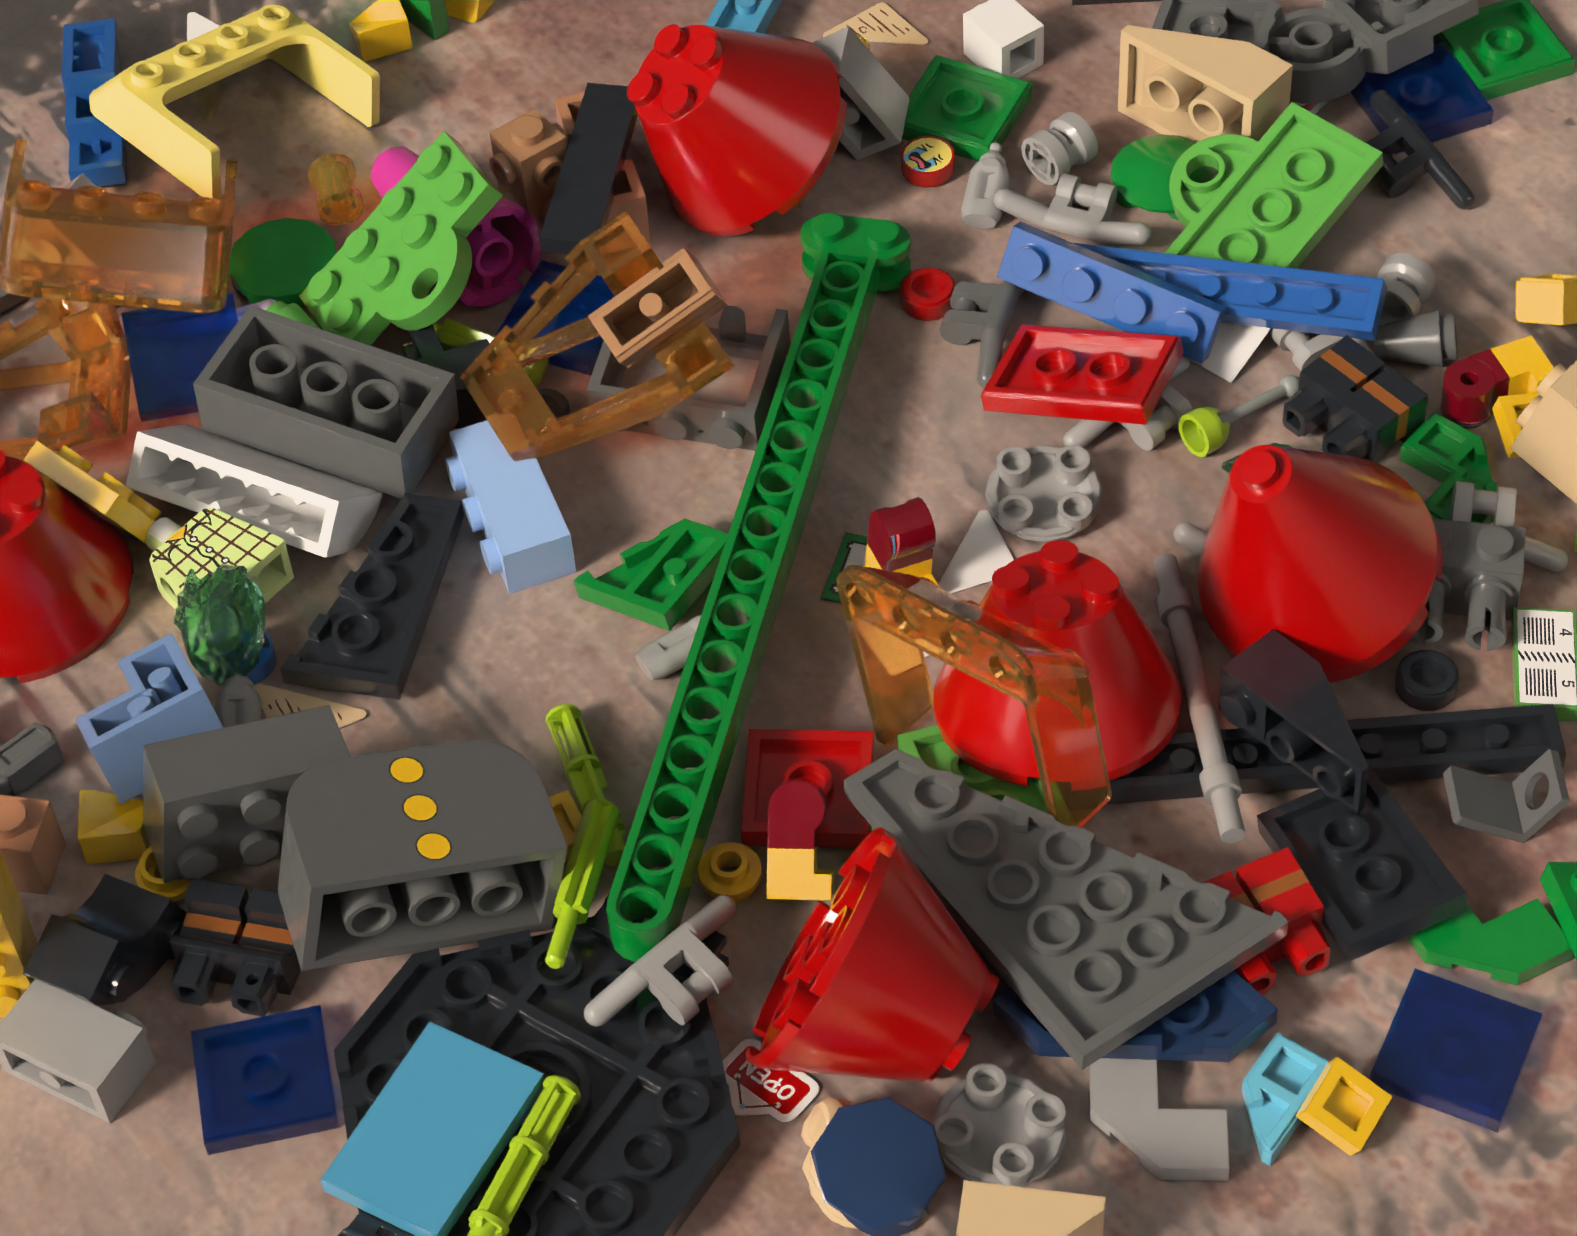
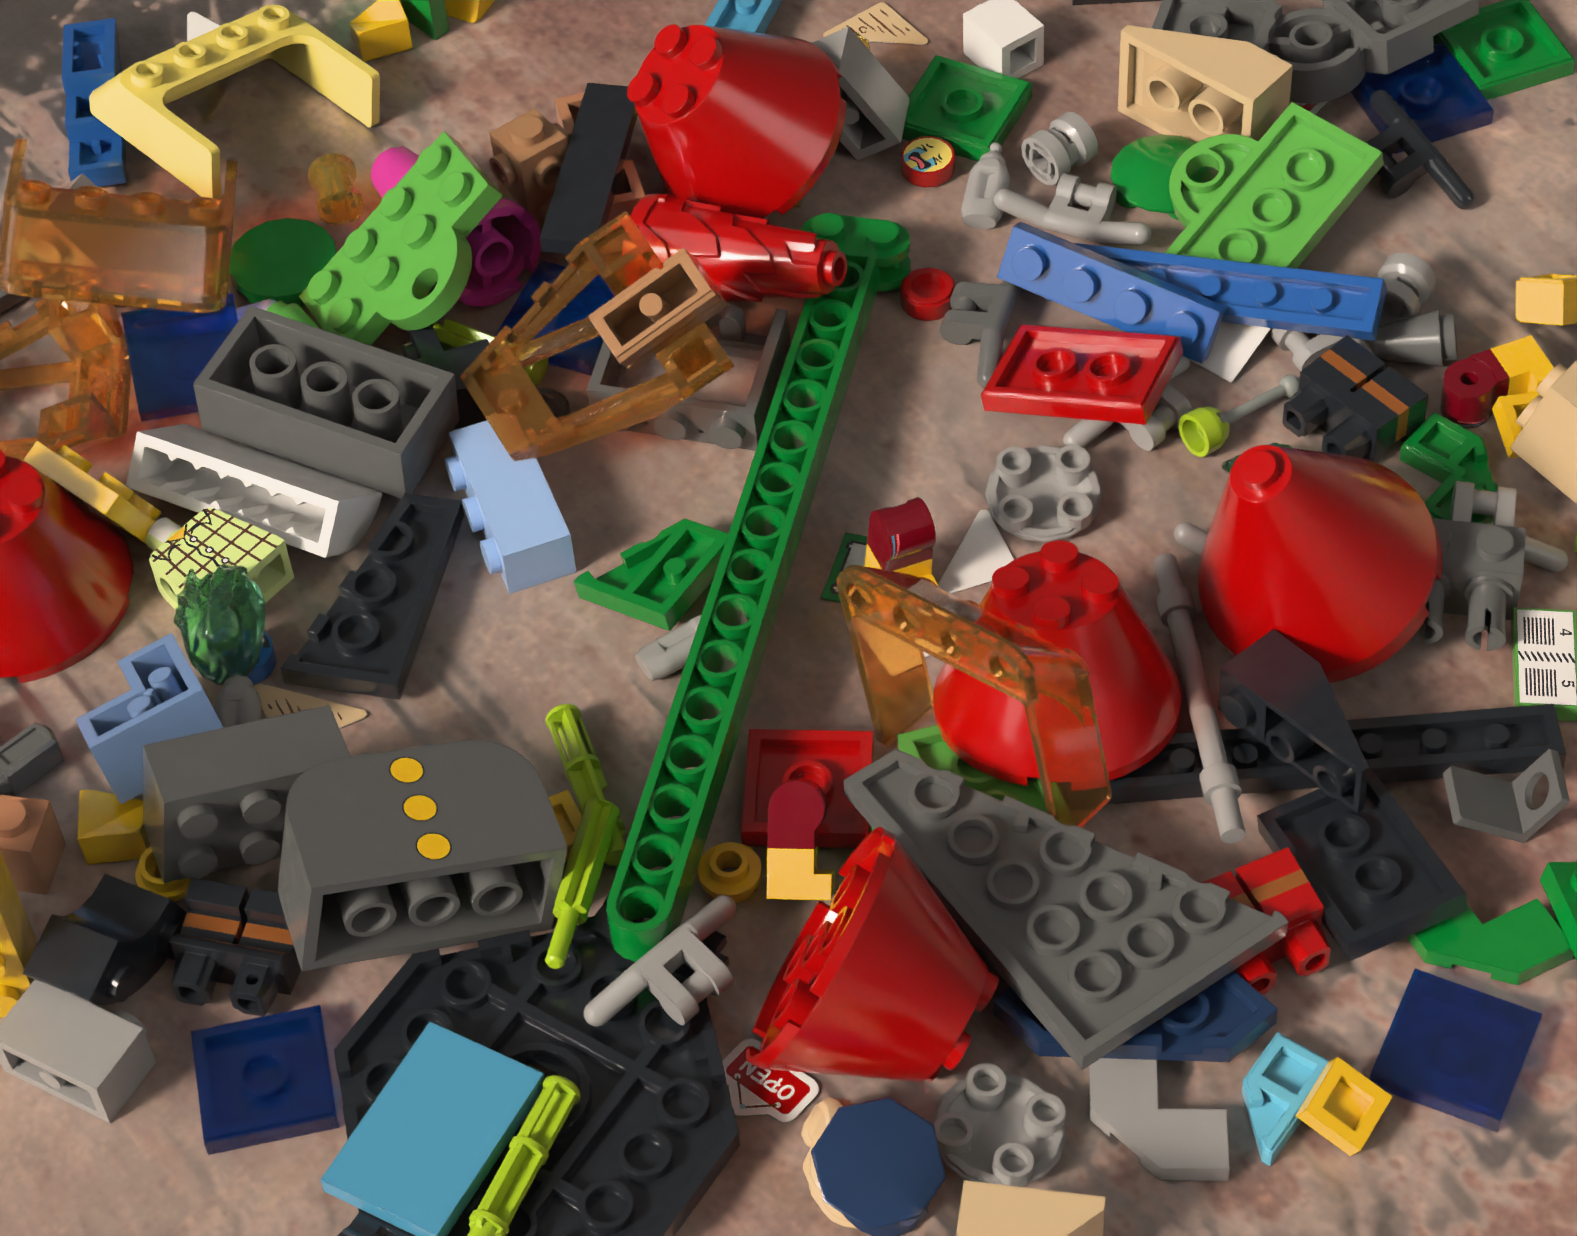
(741, 252): none -> red cone
(1426, 680): black tile -> none

